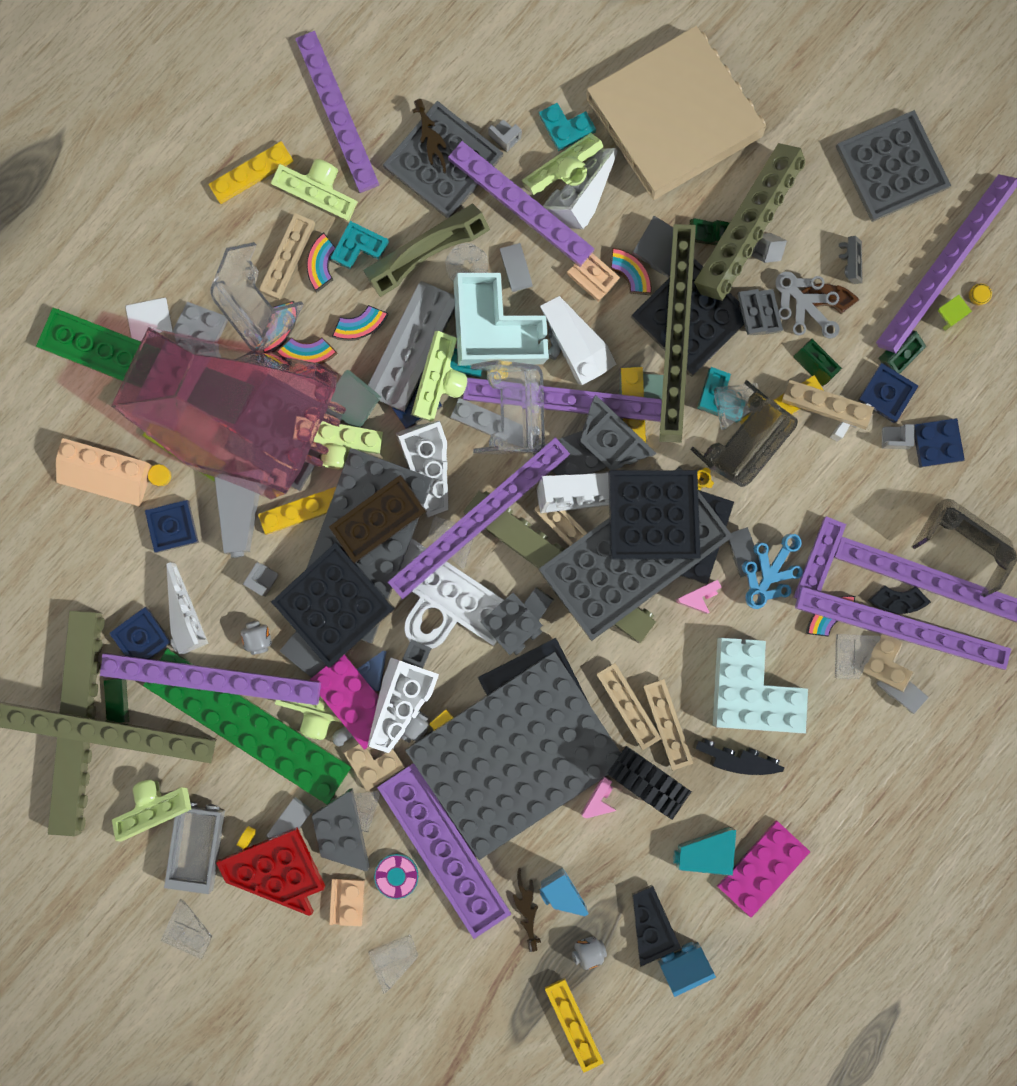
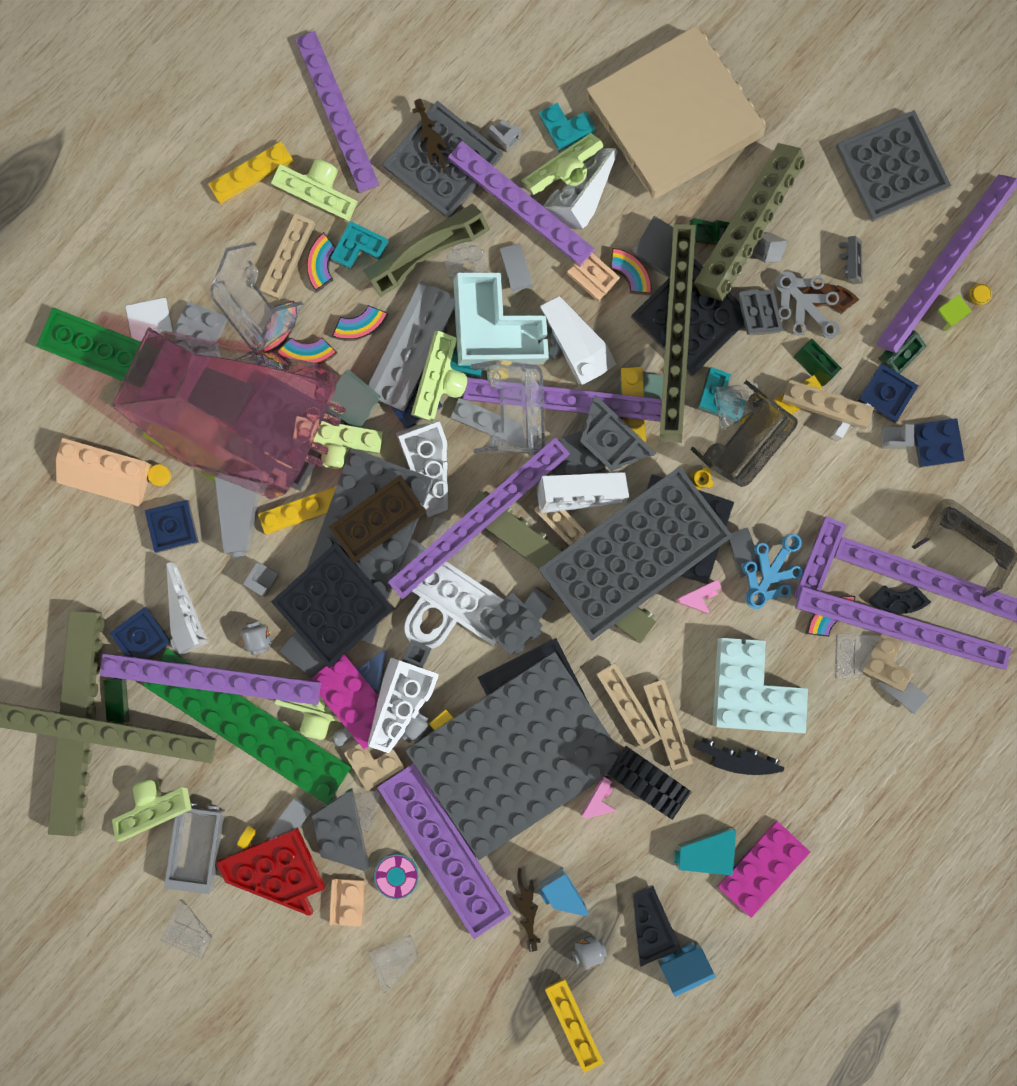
(654, 514): black plate -> none

